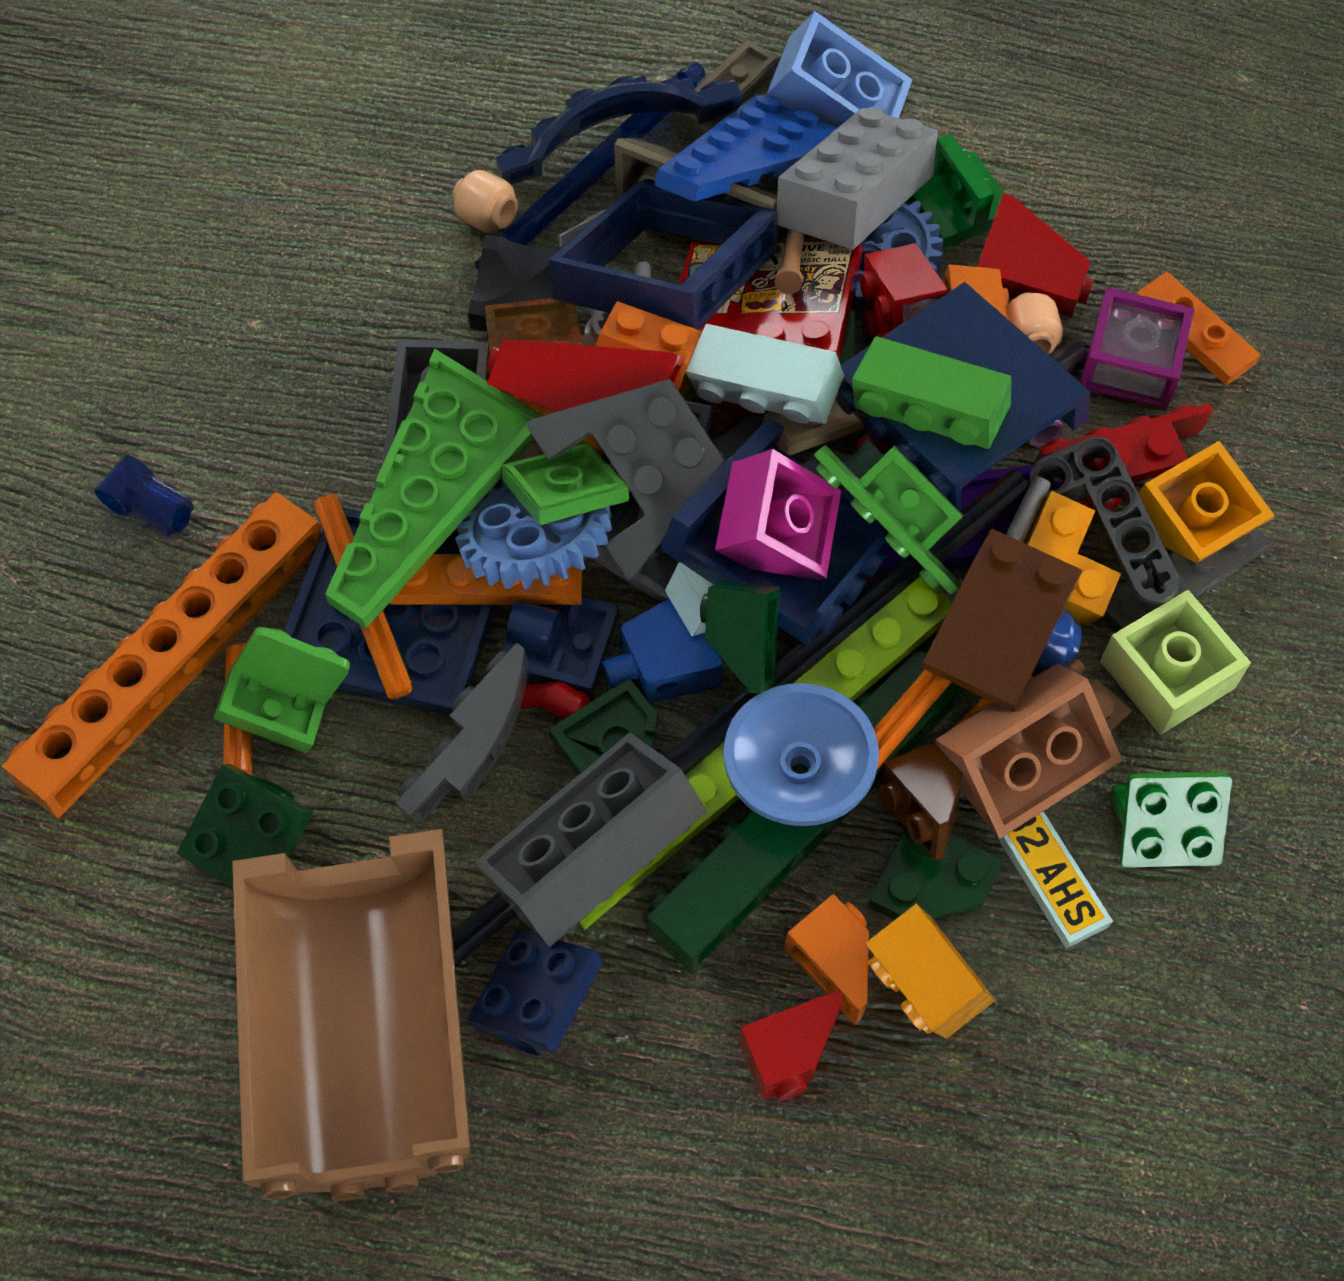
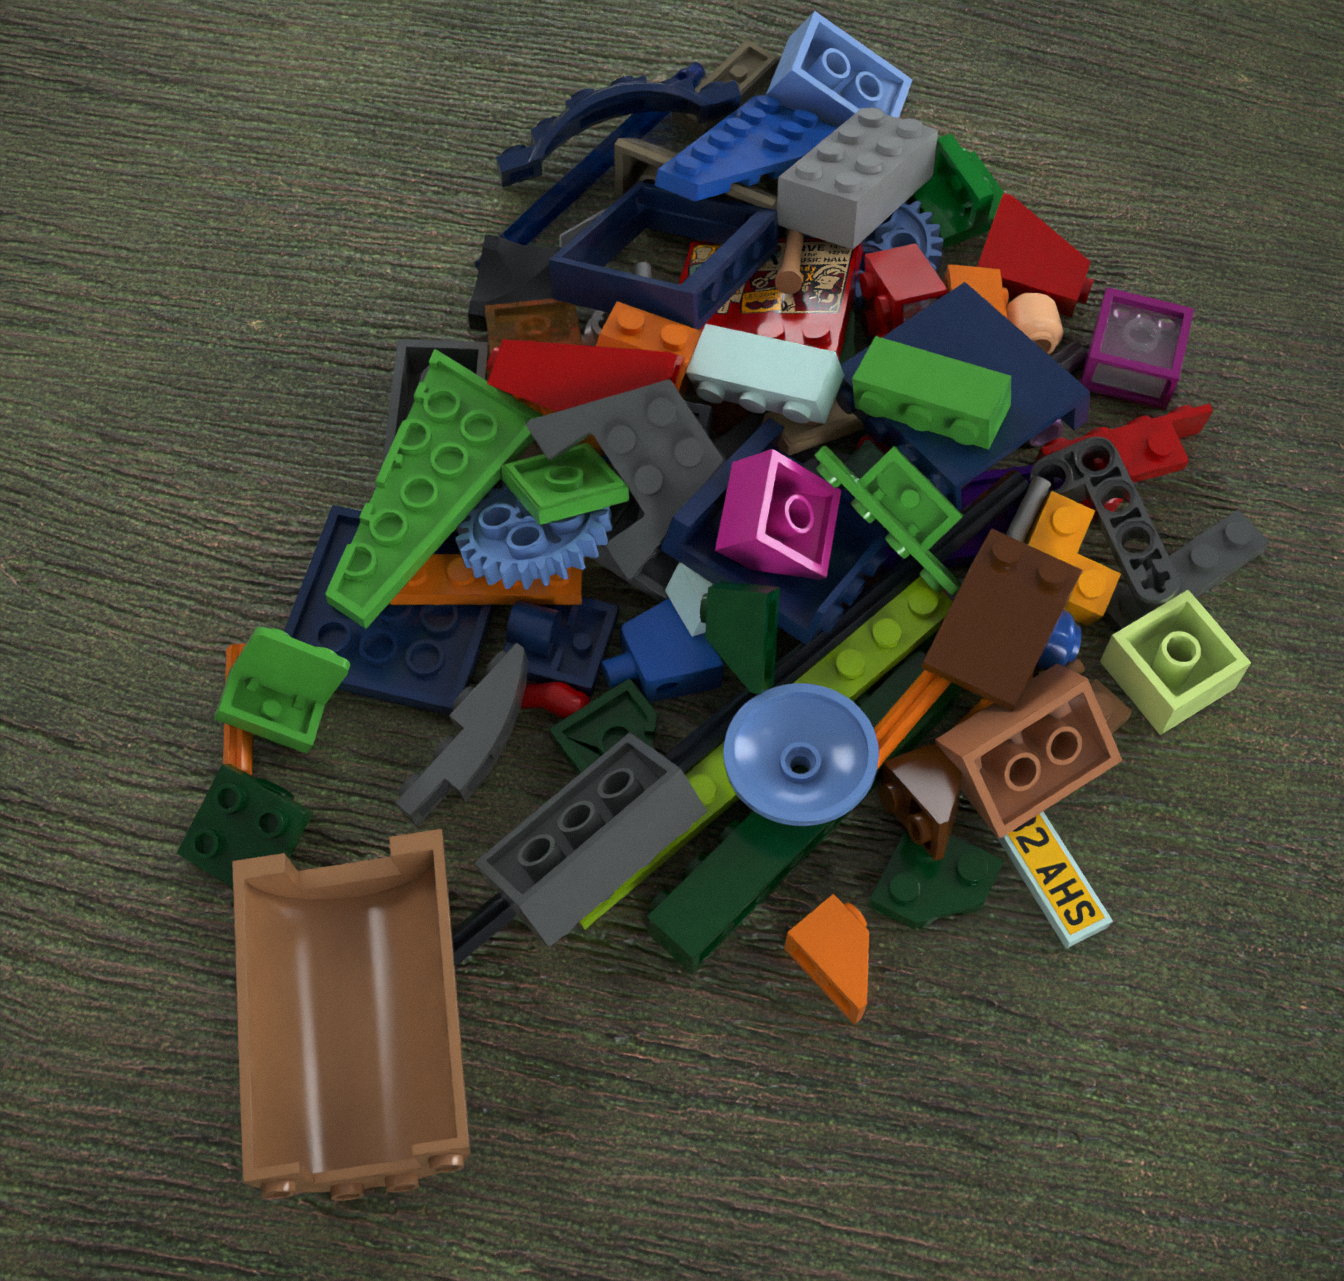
(135, 490): clear blue piece -> none
(163, 675): orange brick -> none
(378, 633): orange axle -> none
(484, 201): light nougat head -> none
(535, 992): dark blue plate -> none
(789, 1045): red slope -> none
(929, 971): light orange brick -> none
(1172, 818): bracket -> none
(1203, 504): light orange slope -> none
(1209, 337): orange plate -> none

